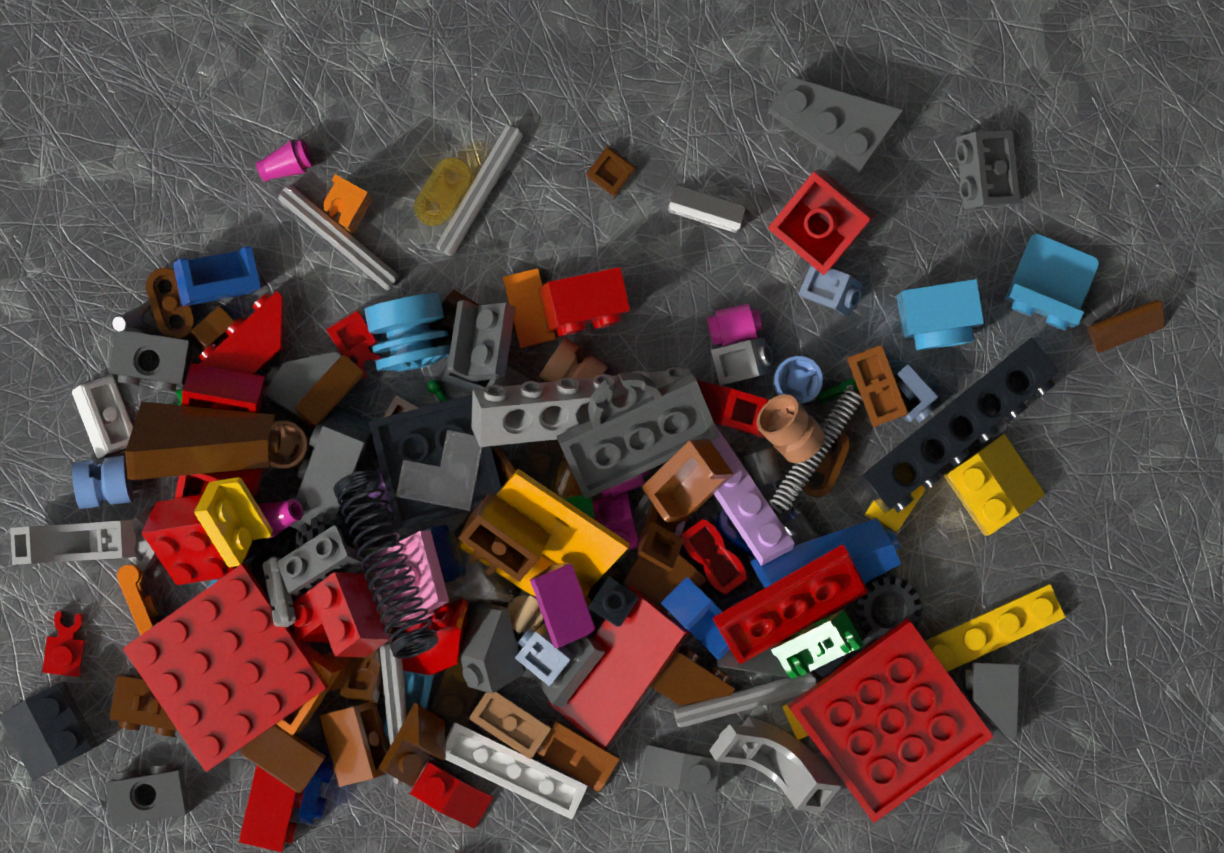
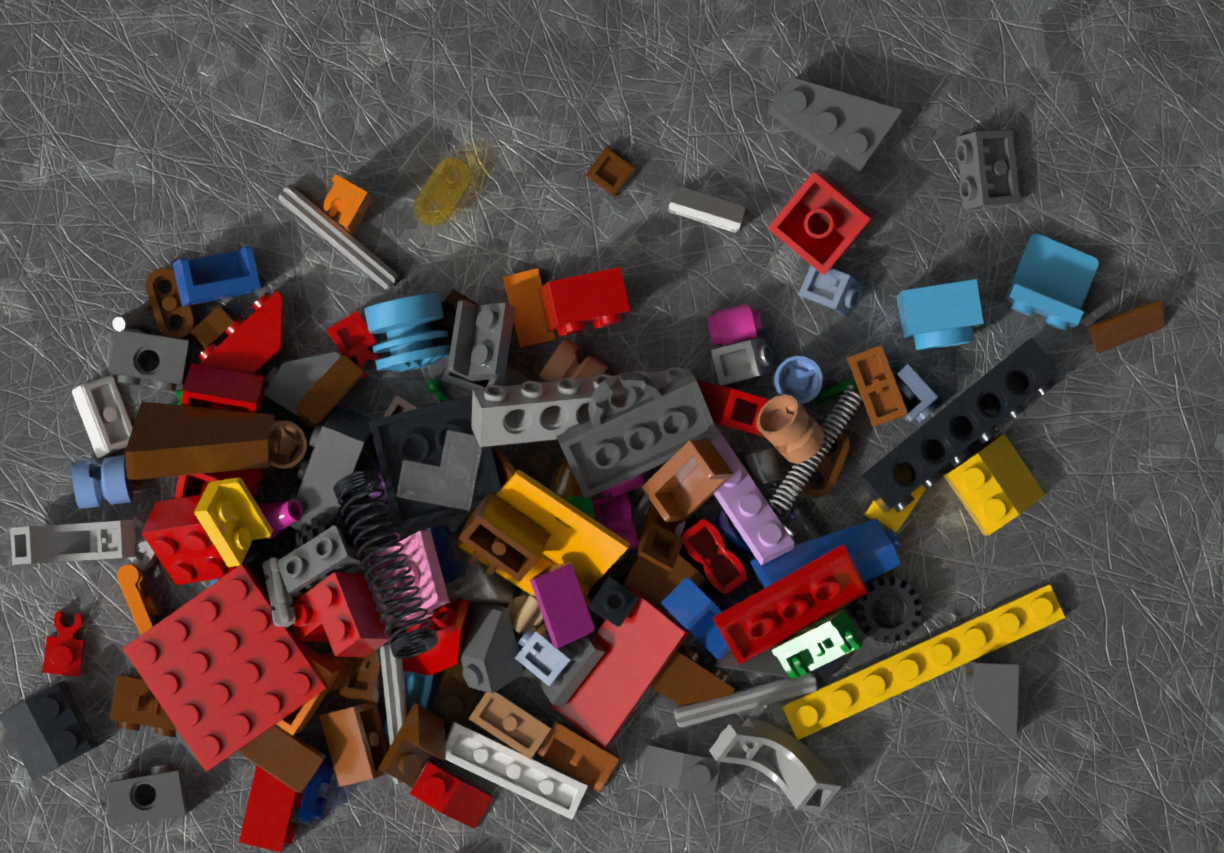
(287, 160): dark pink cone -> none
(479, 190): light grey axle -> none
(890, 720): red plate -> none

